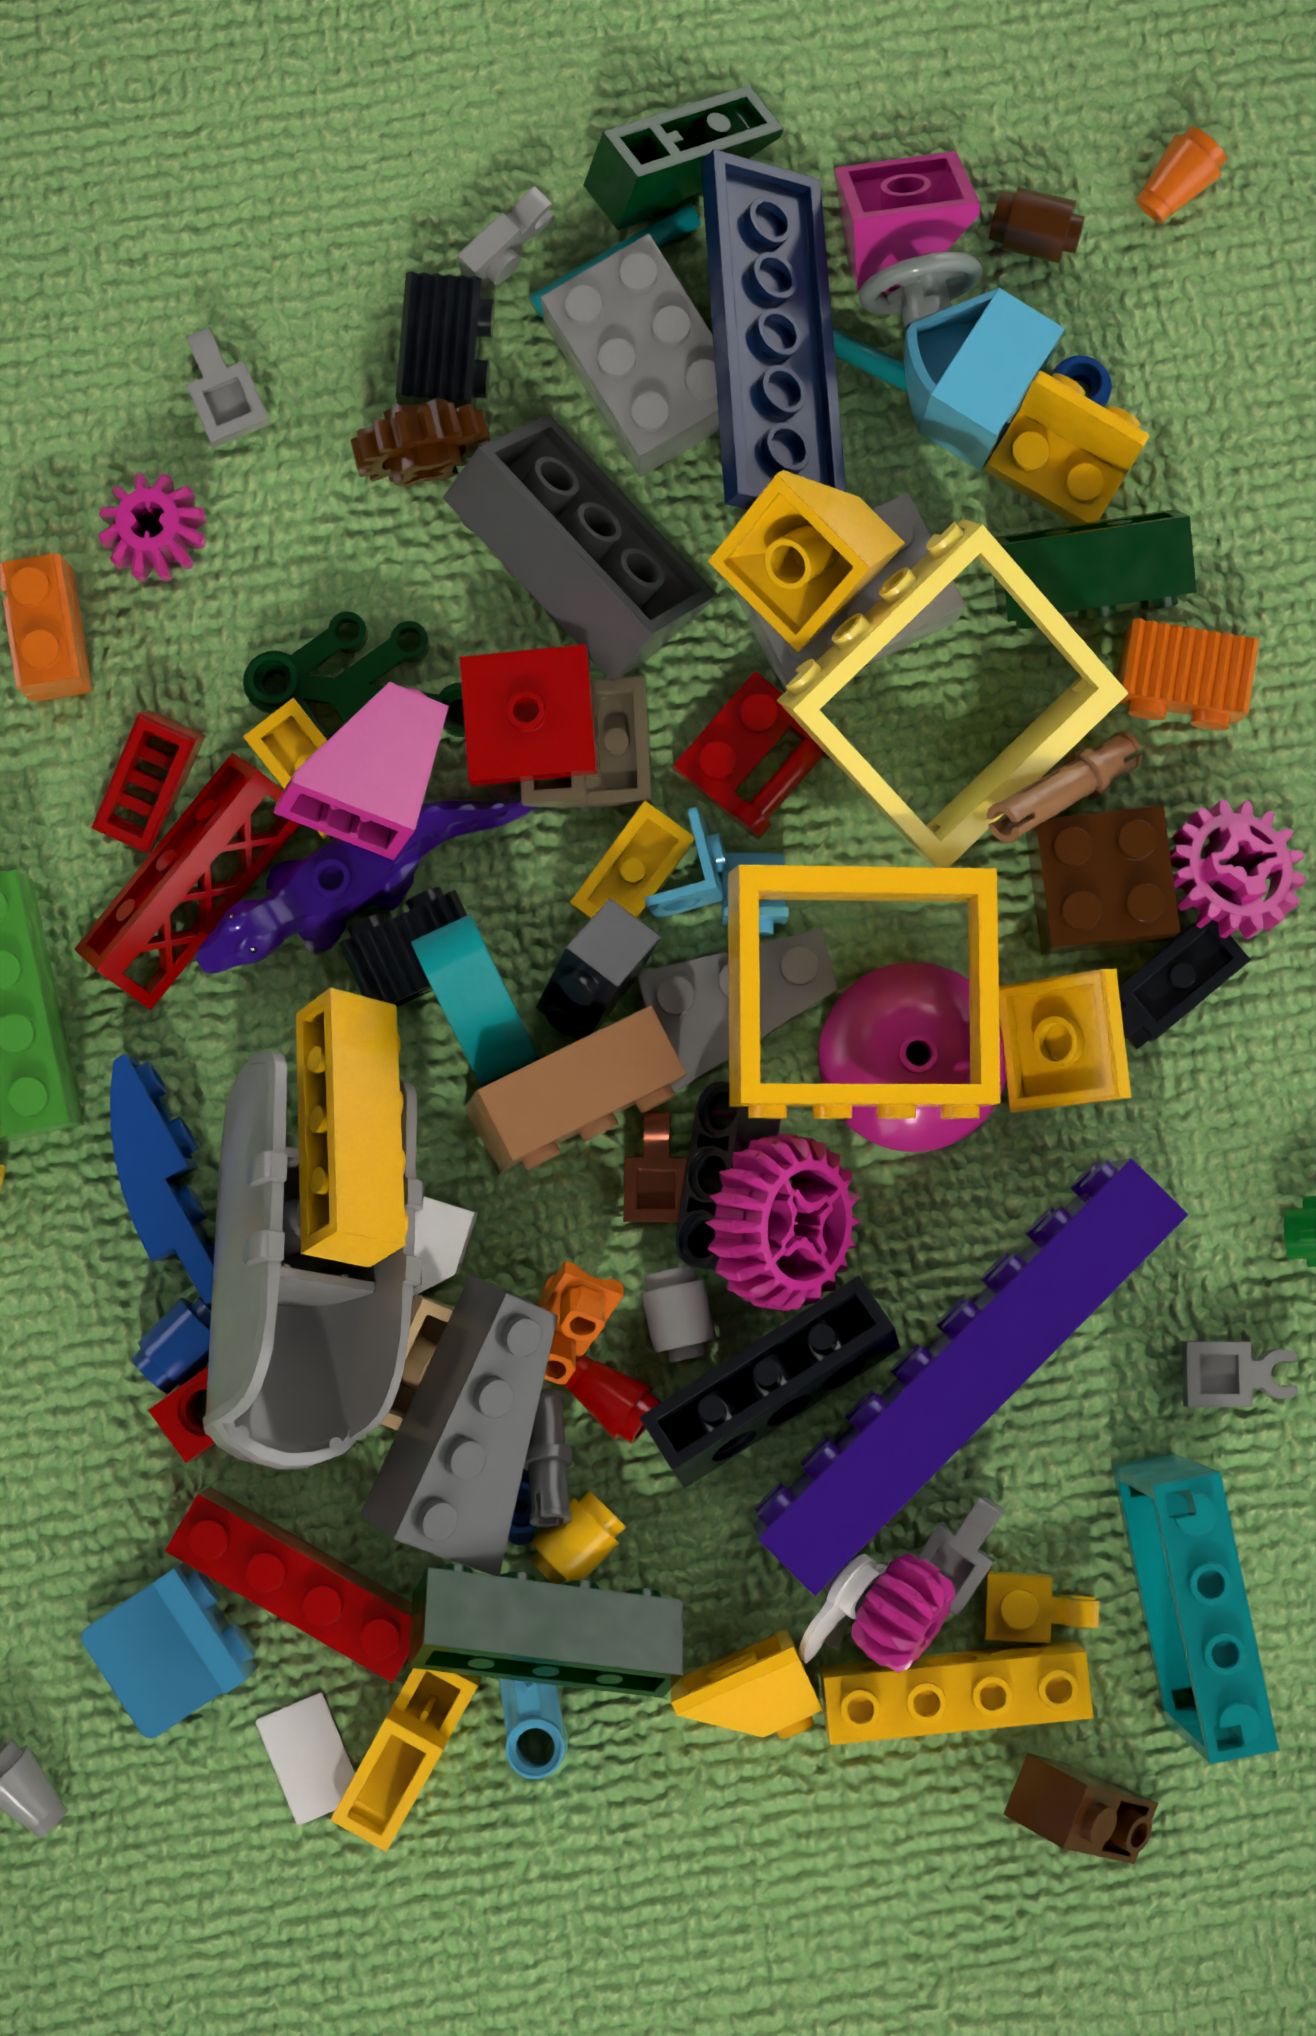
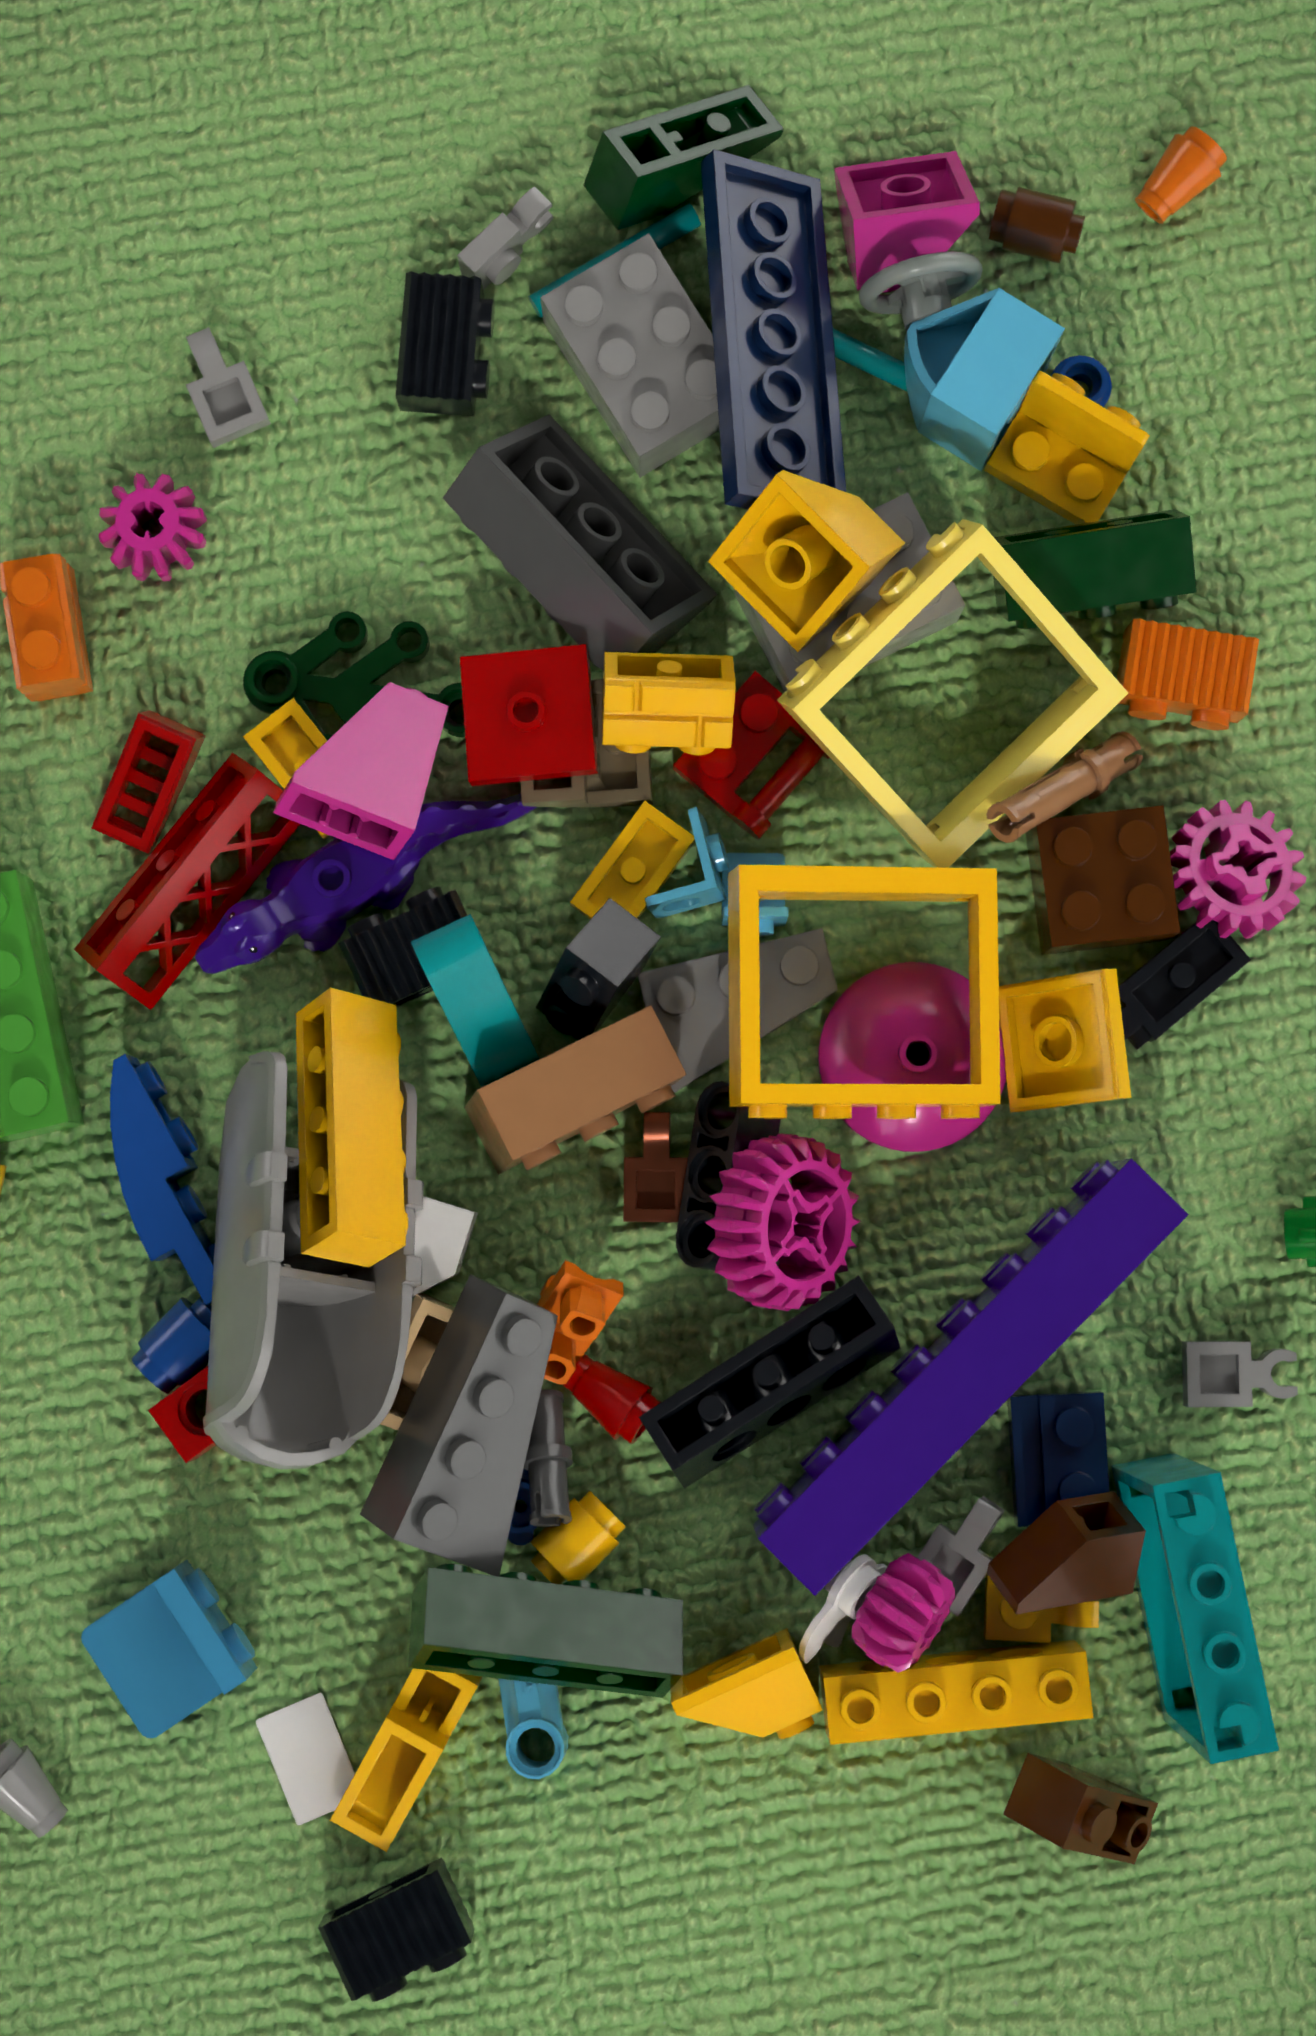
(295, 1582): red brick -> none
(398, 1932): none -> black brick
(419, 442): reddish brown gear -> none
(668, 701): none -> yellow brick
(678, 1313): light grey brick -> none
(1056, 1450): none -> dark blue plate
(1071, 1555): none -> reddish brown slope

